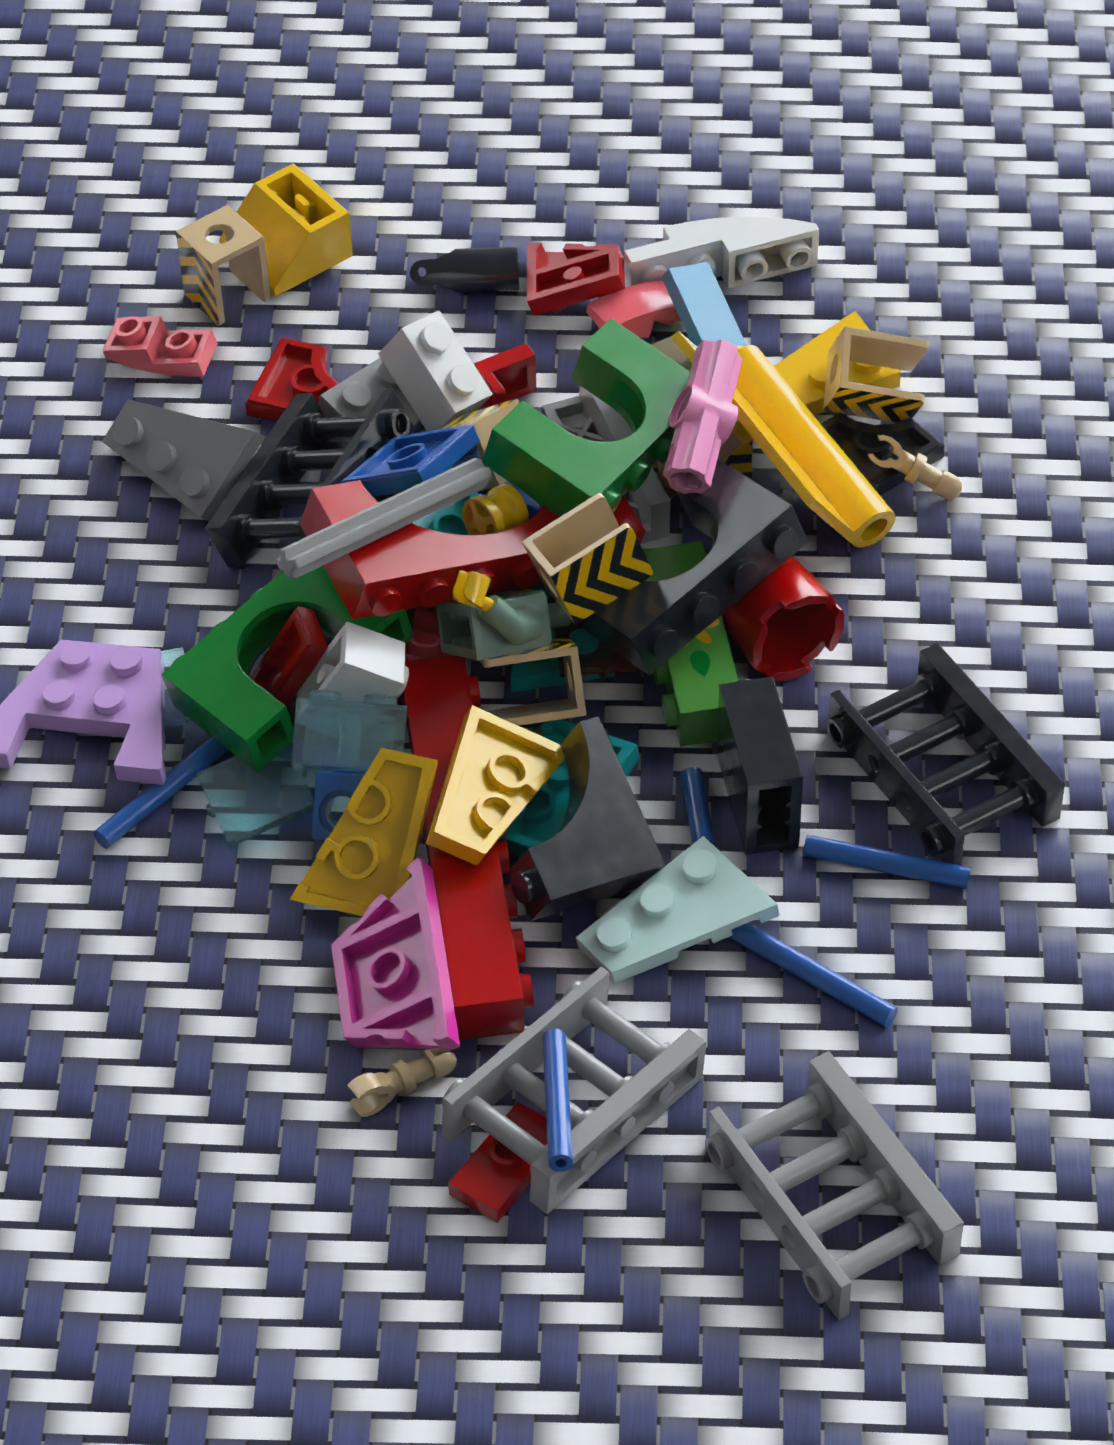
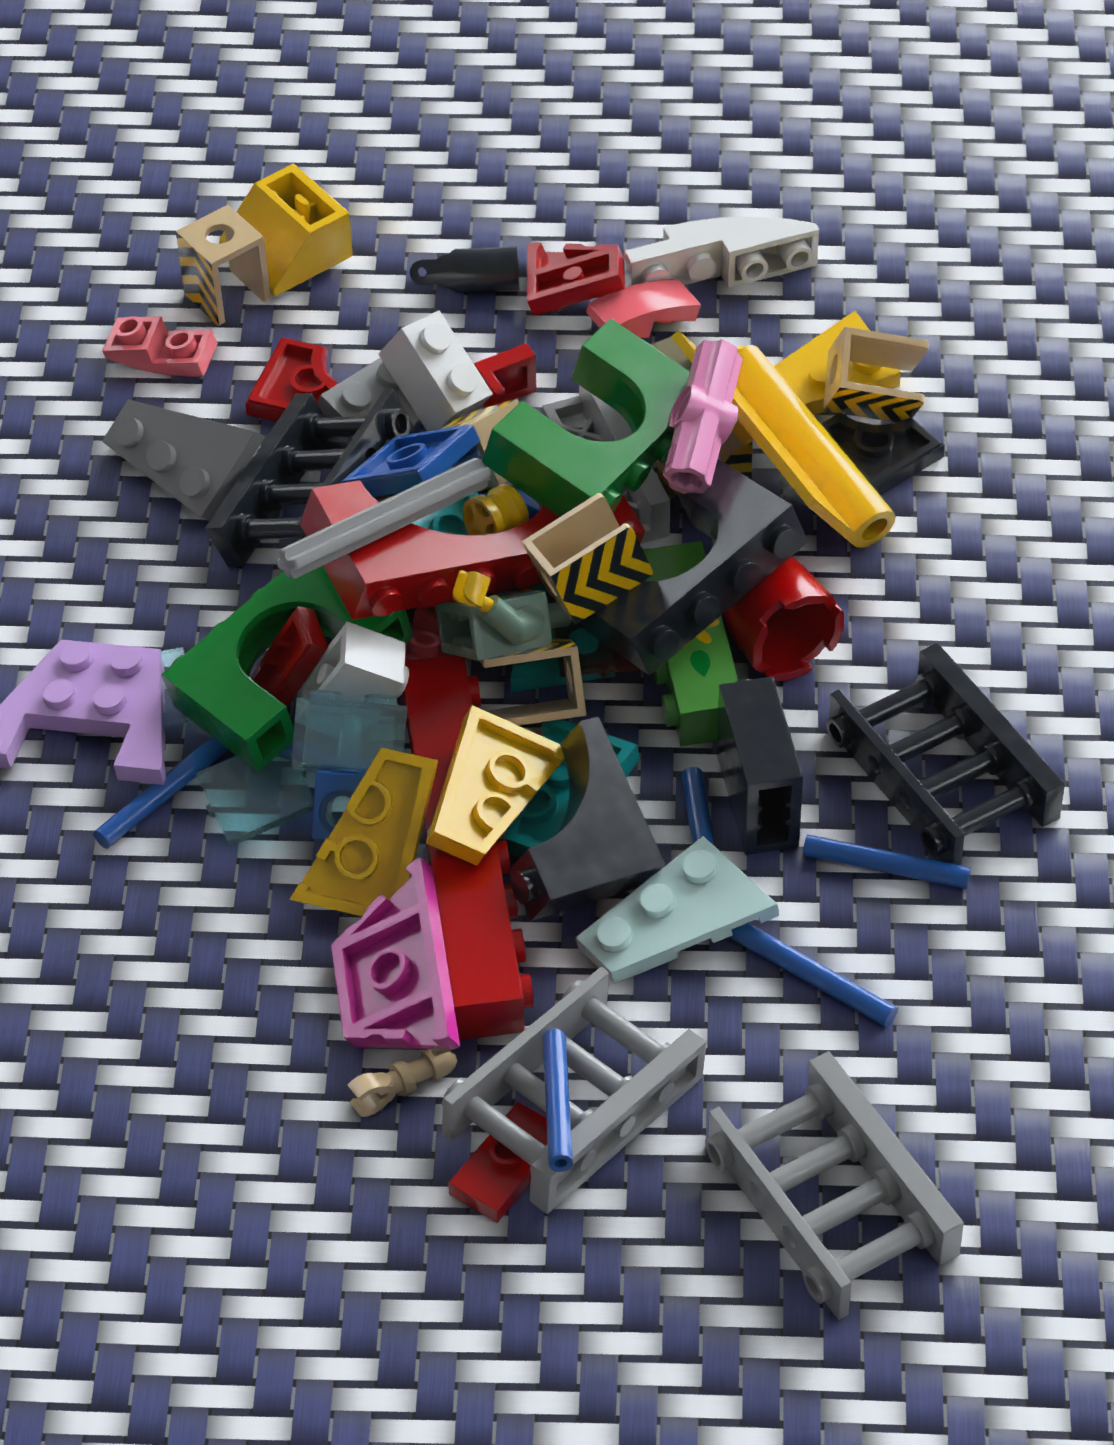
(701, 304): tile -> none
(916, 469): tan piece -> none

